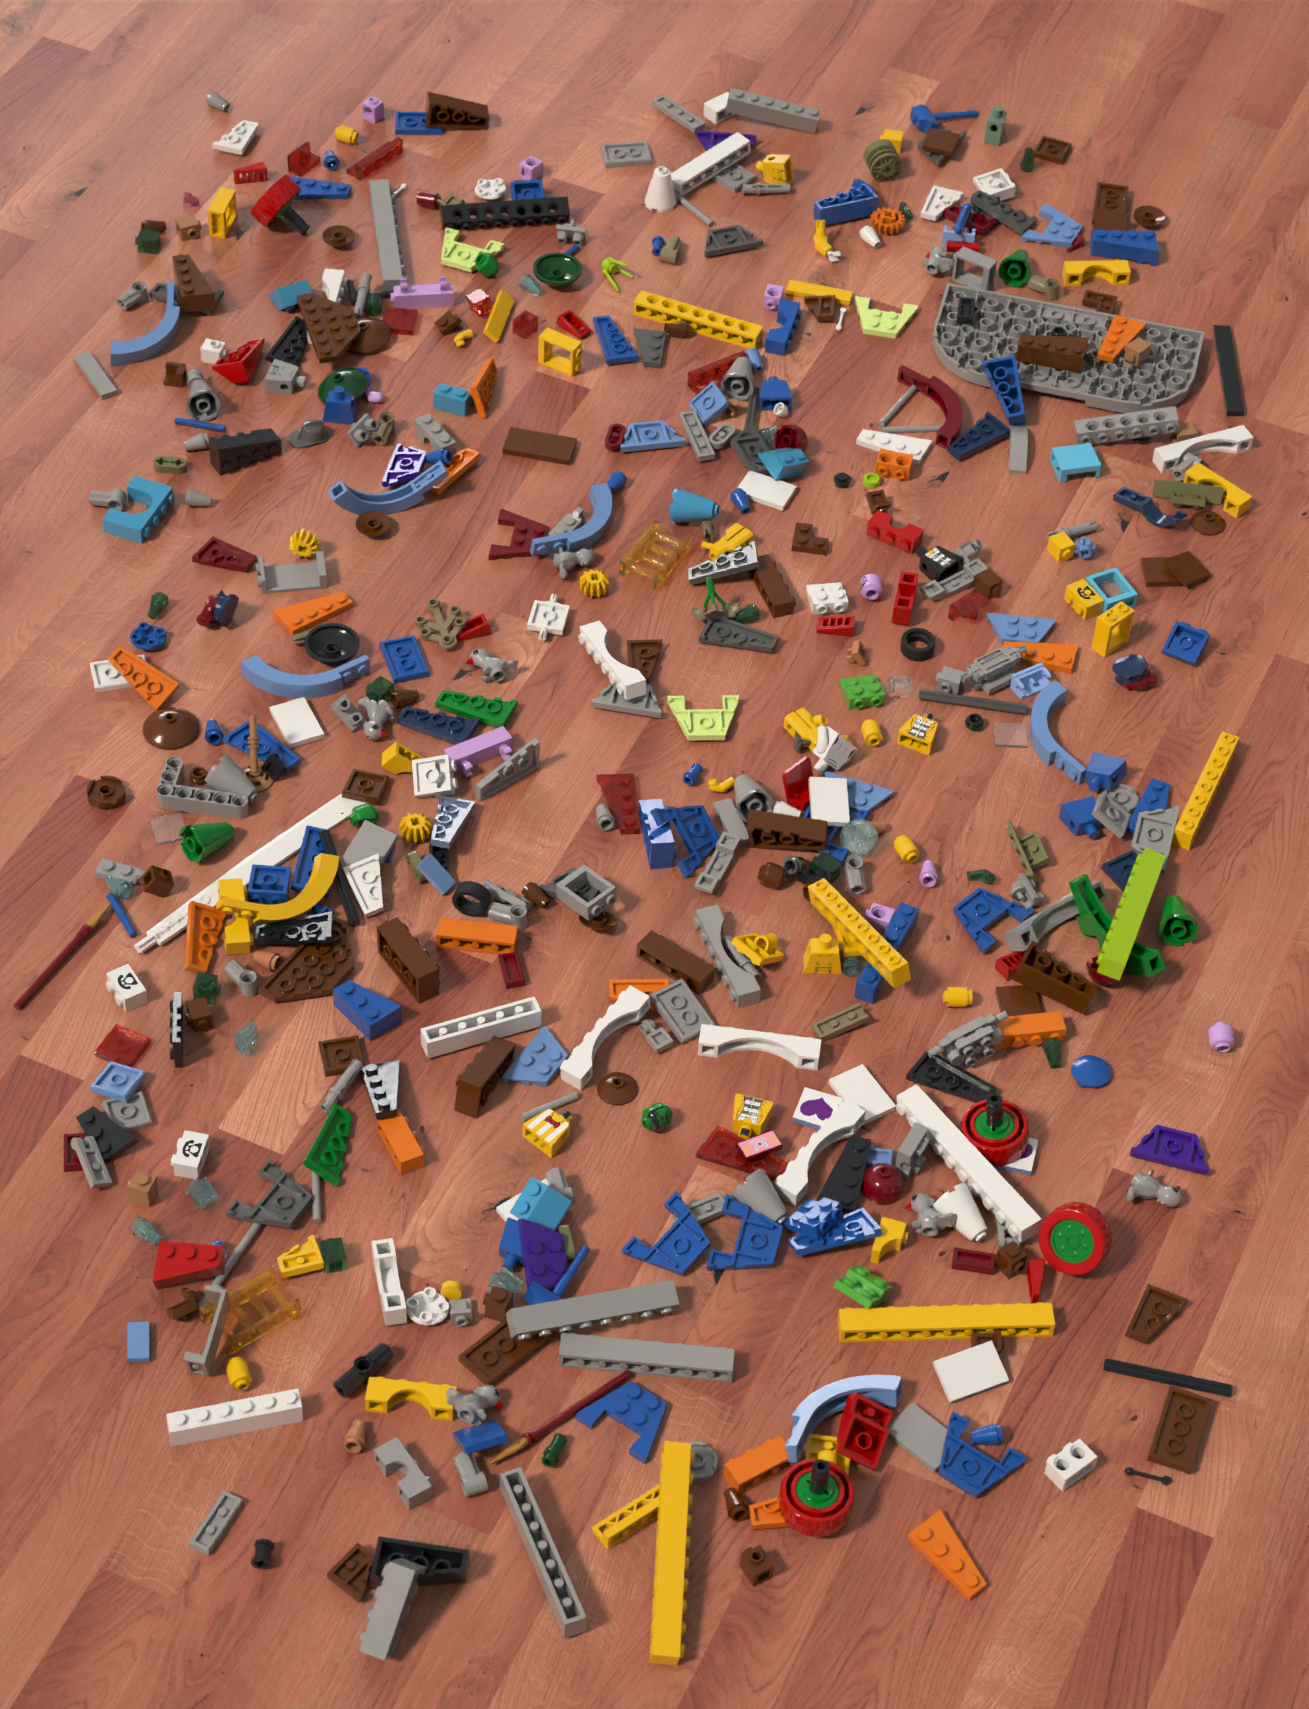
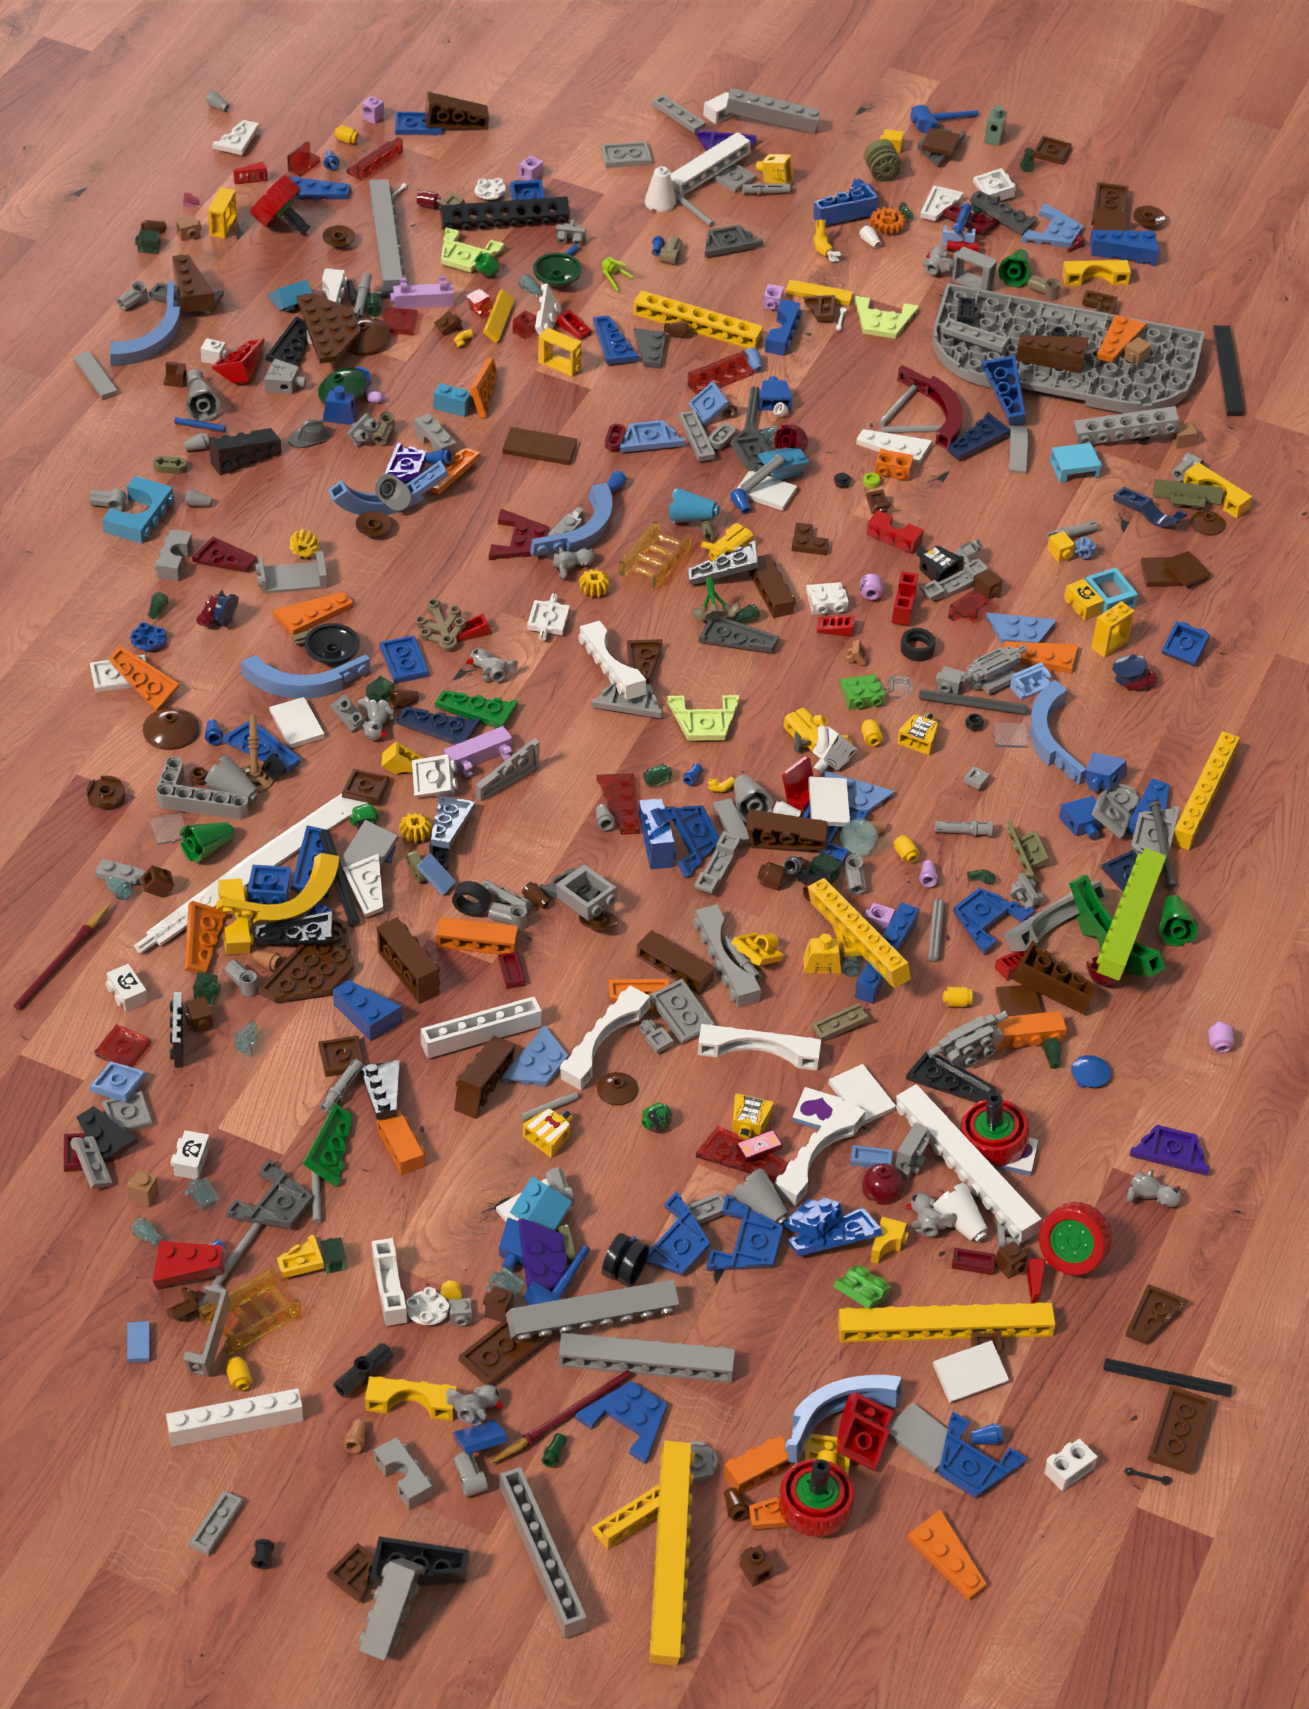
(121, 915): blue bar -> none
(170, 564): none -> light grey arch
(392, 492): none -> light grey piece
(549, 310): none -> white wing
(625, 1260): none -> black wheel
(657, 775): none -> clear green brick
(738, 380): light grey cone -> none
(761, 474): none -> light grey axle
(847, 1175): black wing -> none
(936, 928): none -> light grey axle
(973, 827): none -> light grey pin
(974, 335): none -> light grey plate
(976, 778): none -> light grey plate
(1170, 882): none -> dark grey bar
(1230, 440): white arch -> none

